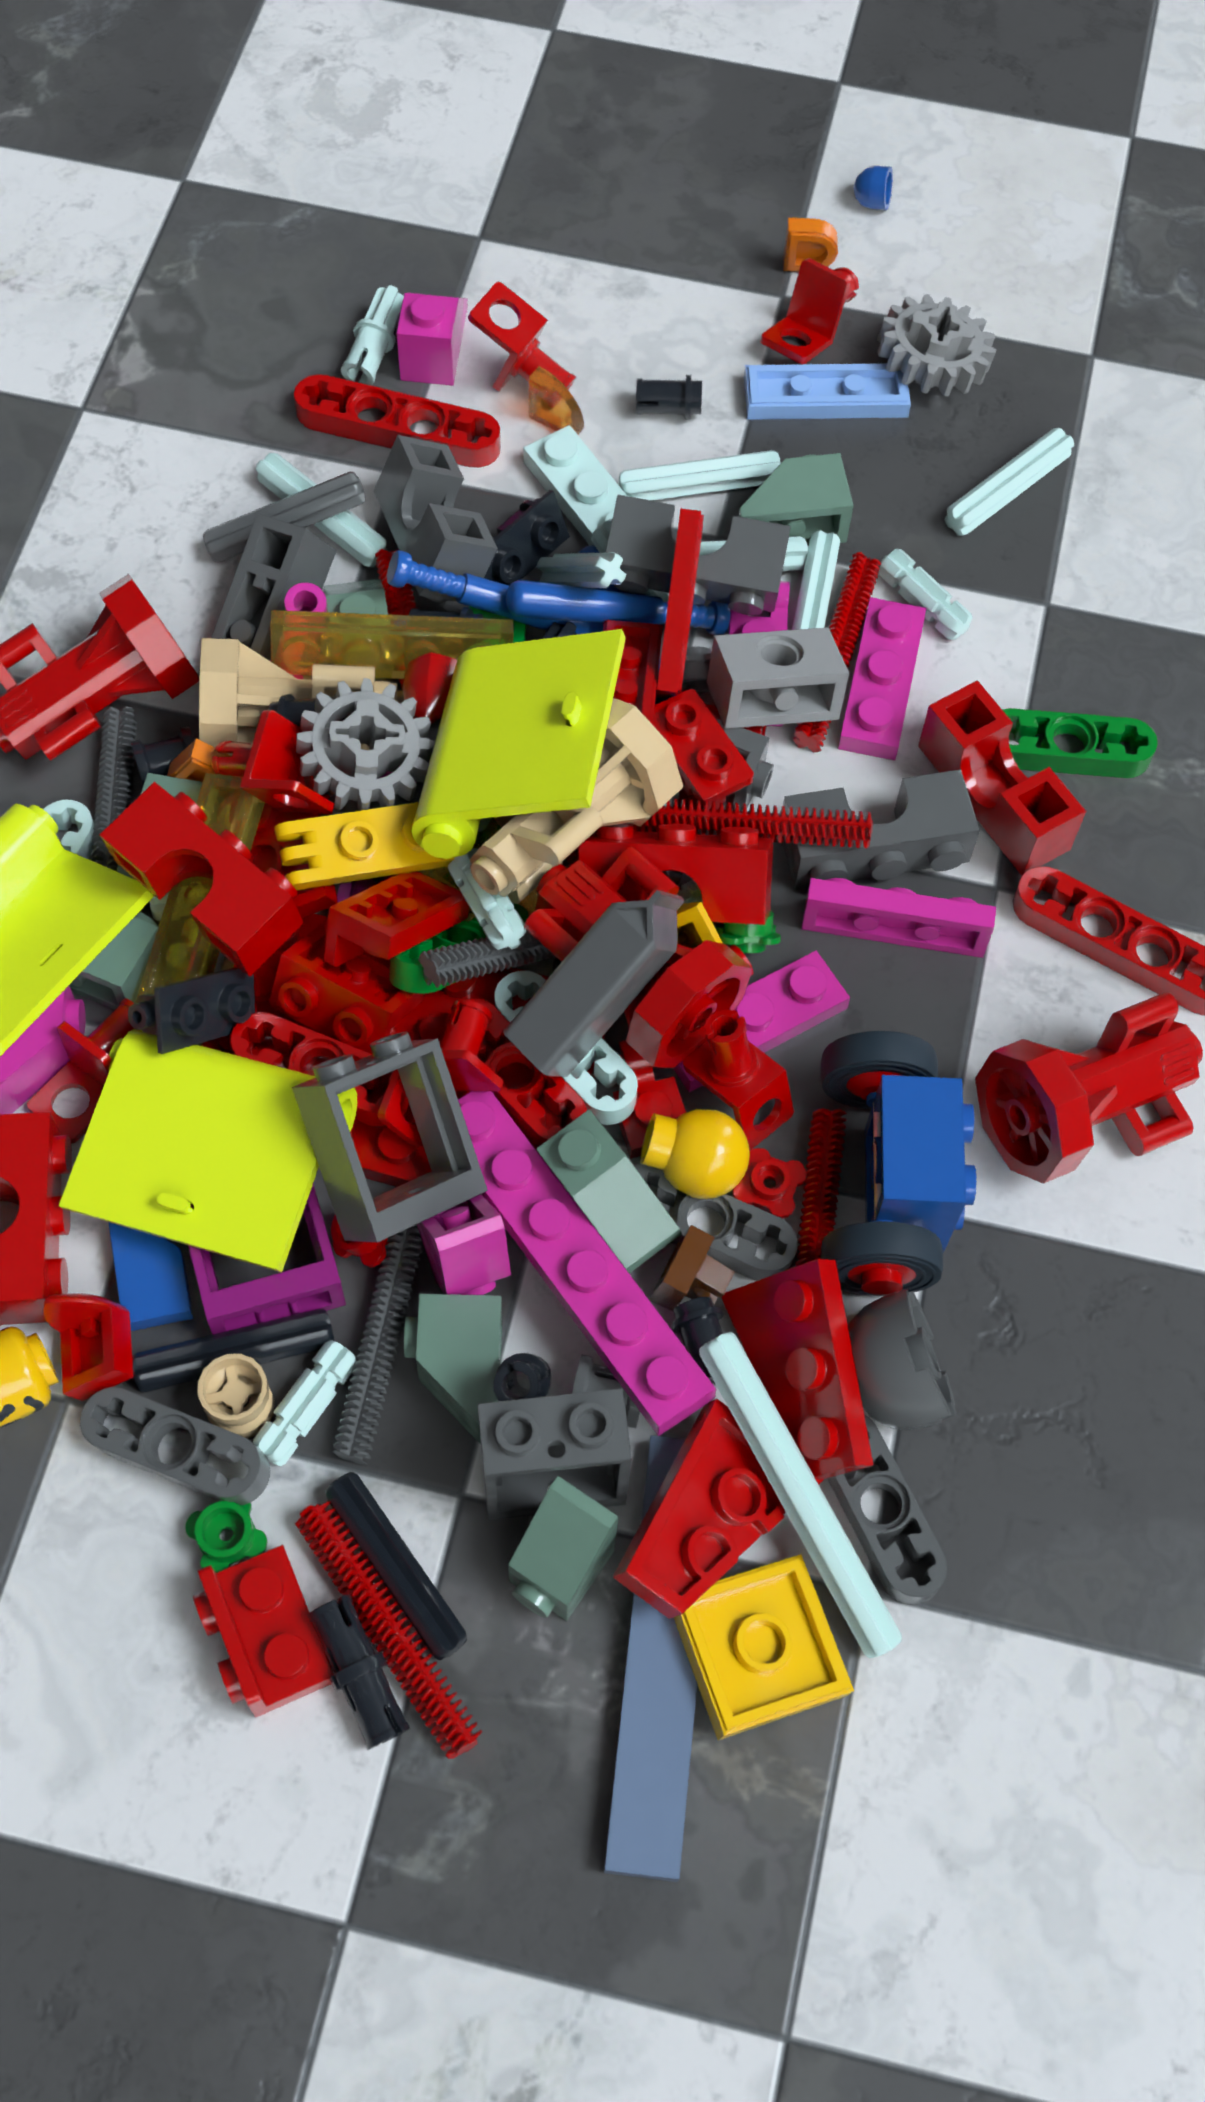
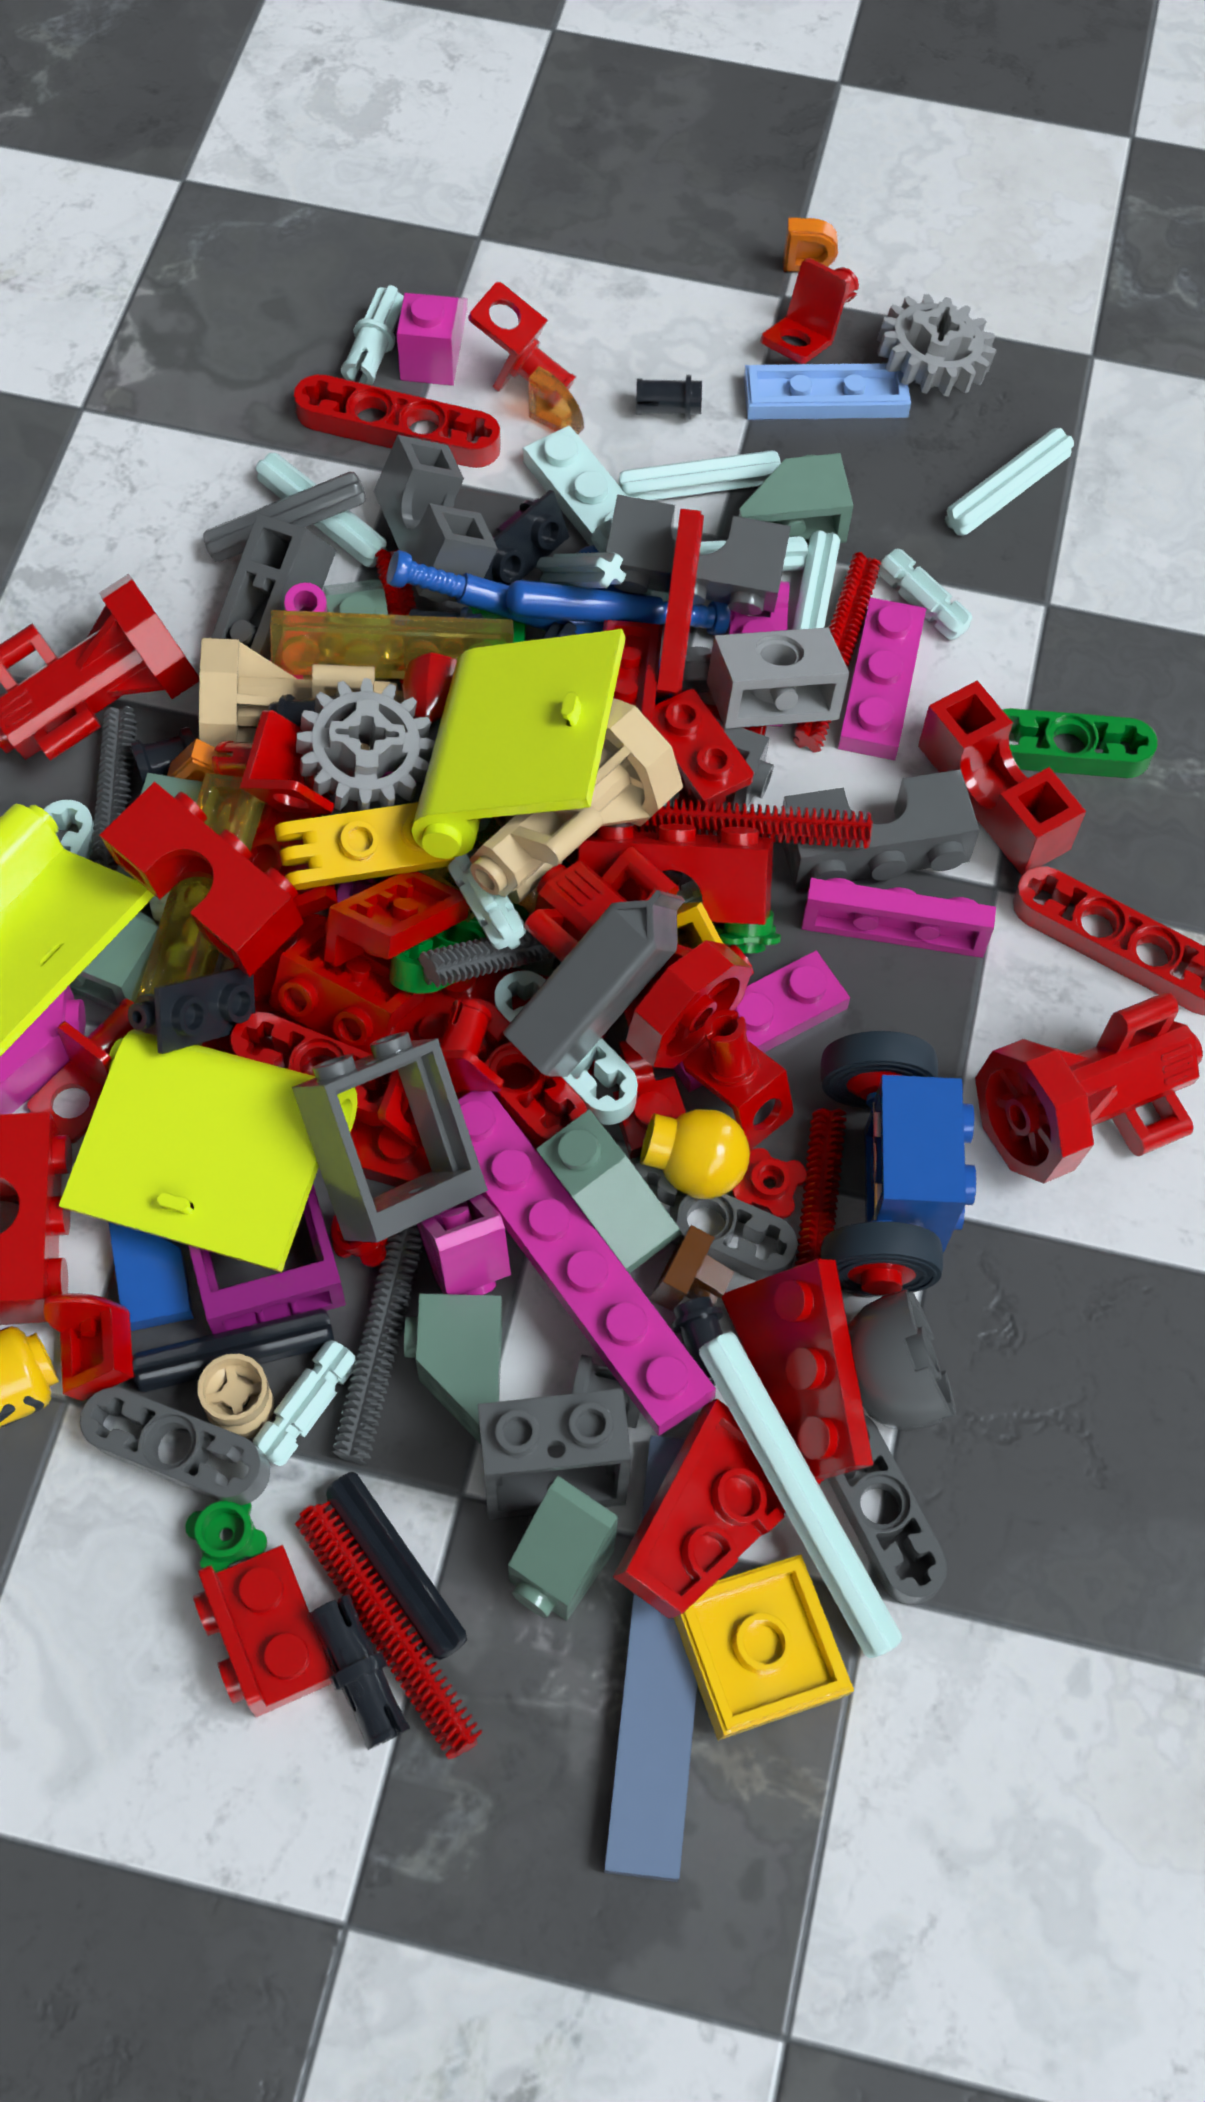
(531, 1366): black pin -> none
(874, 187): blue hinge -> none

